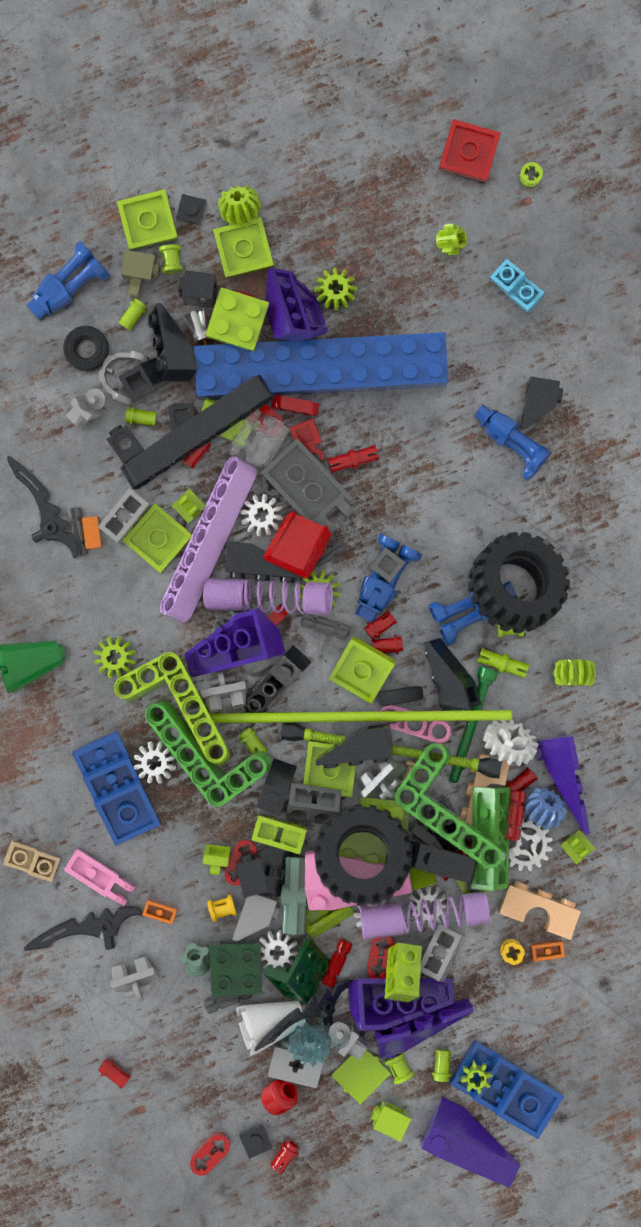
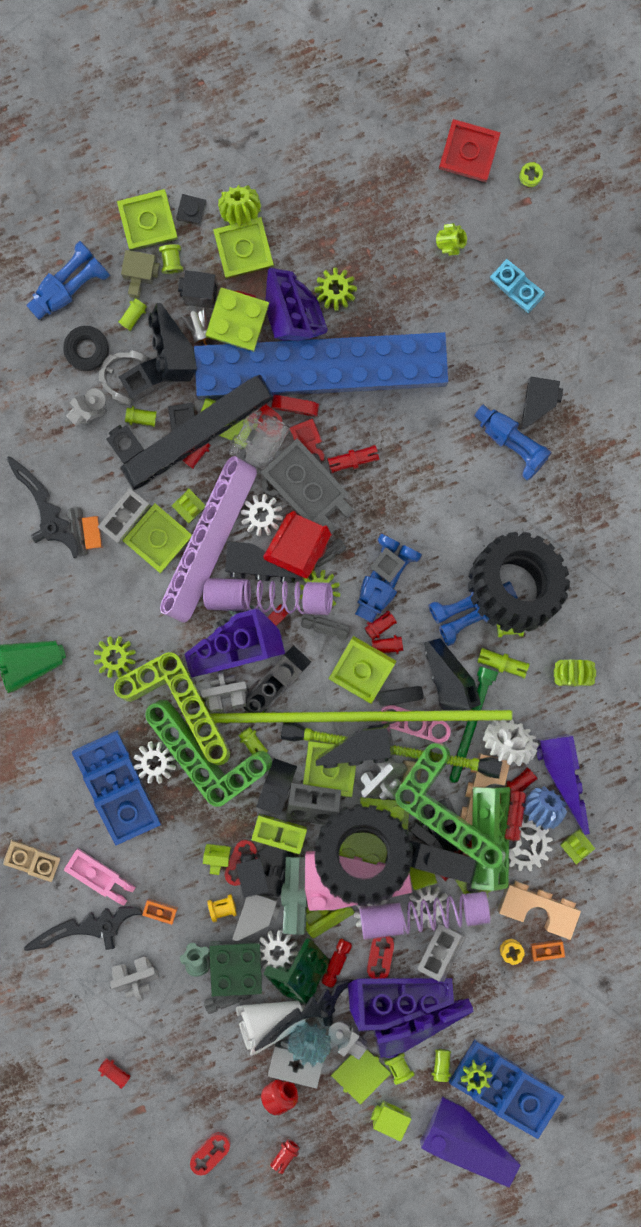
(255, 1140): black plate -> none
(403, 972): lime brick -> none

